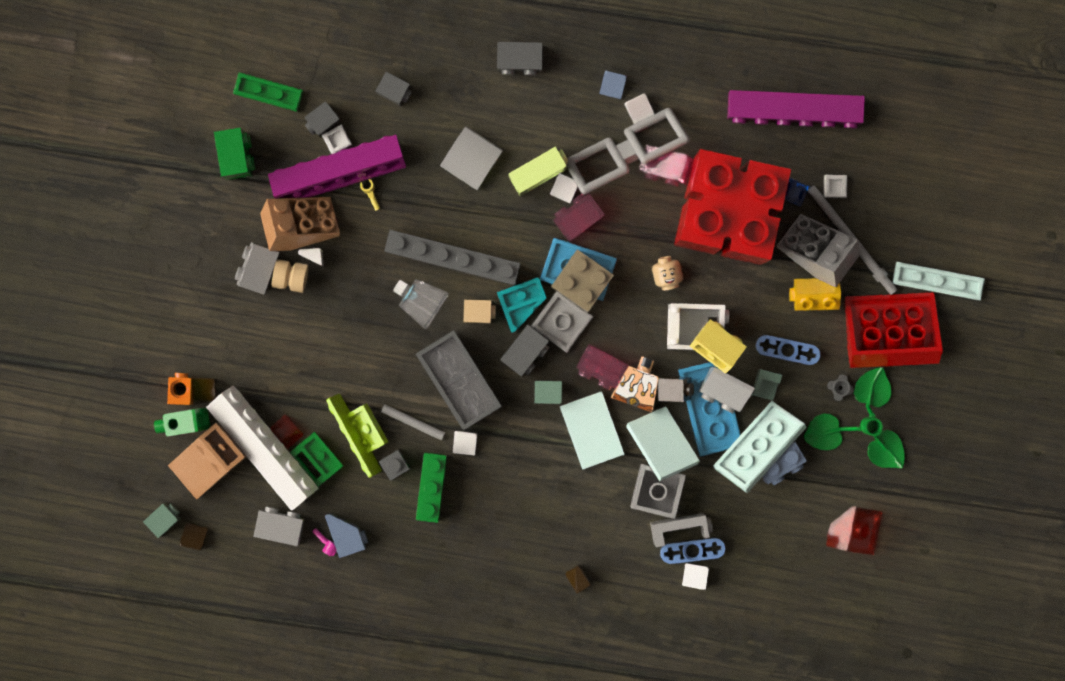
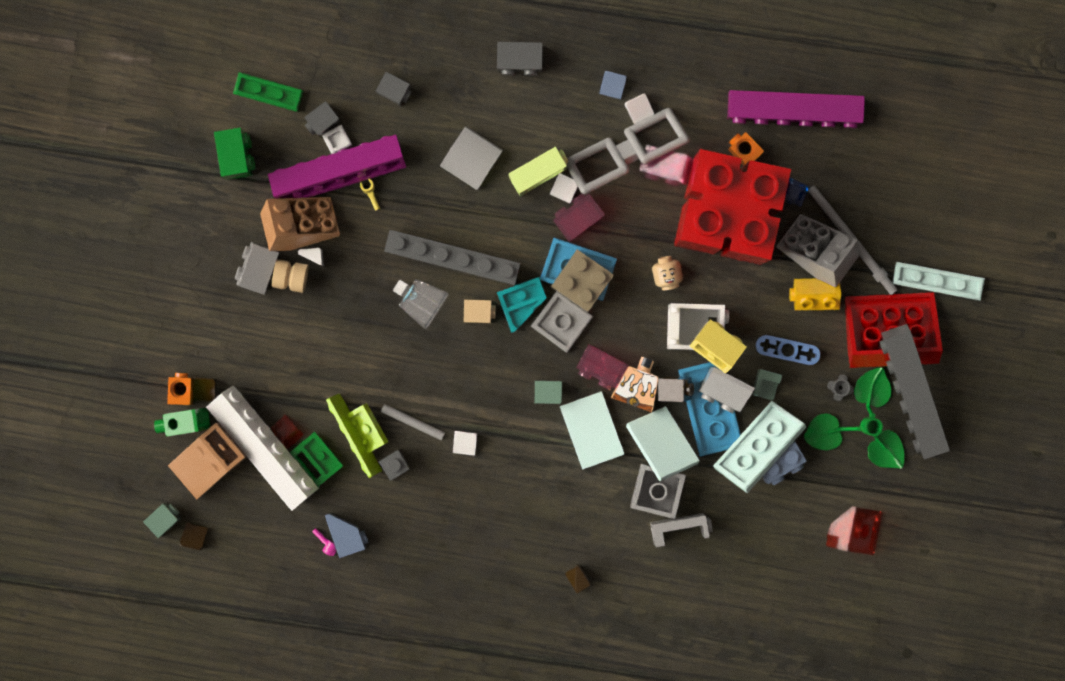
(278, 526): light grey brick -> none
(431, 487): green brick -> none
(458, 380): clear brick -> none
(525, 350): dark grey brick -> none
(695, 576): white slope -> none
(708, 543): medium blue beam -> none
(755, 149): none -> orange brick
(835, 186): white tile -> none
(915, 391): none -> dark grey brick

